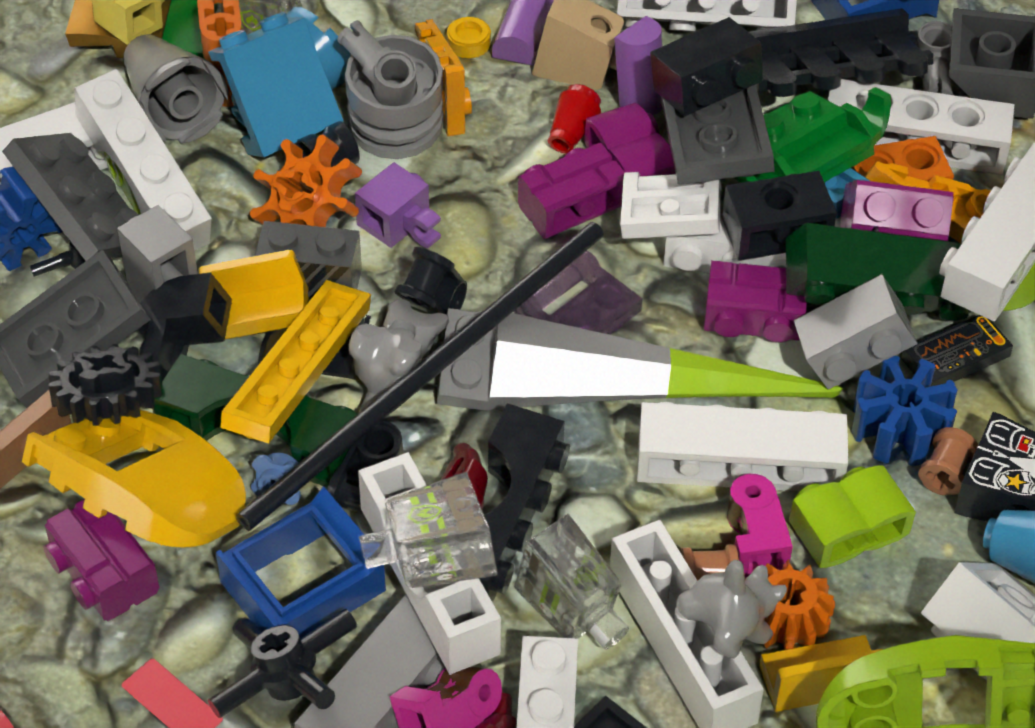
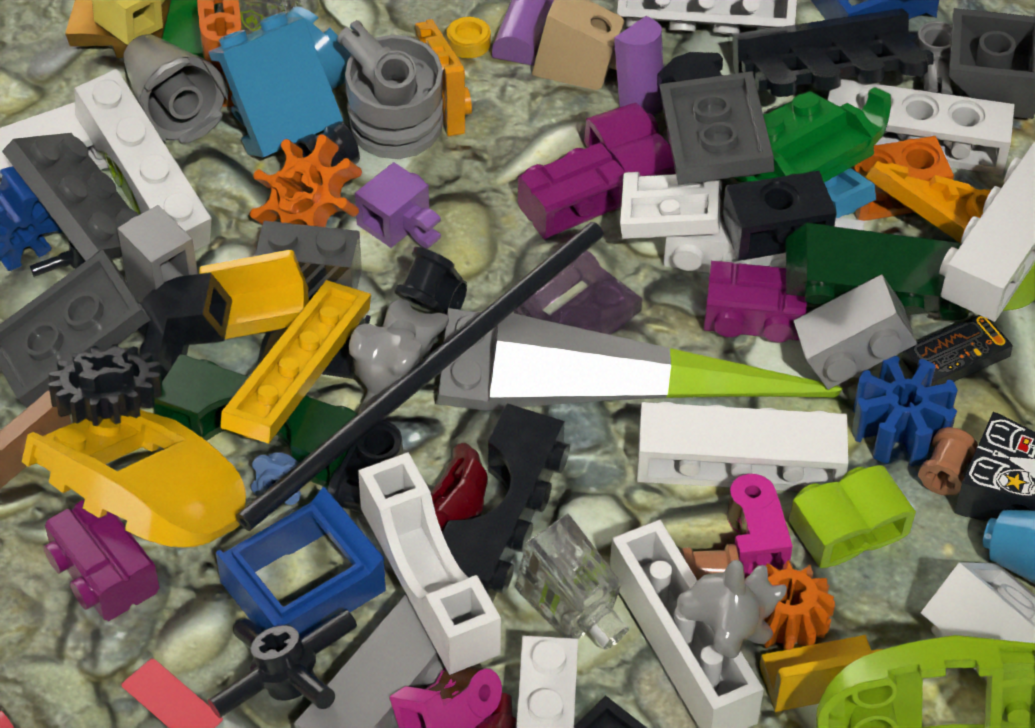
(434, 535): clear torso -> none
(570, 116): red cone -> none
(707, 66): black brick -> none
(897, 209): brick -> none

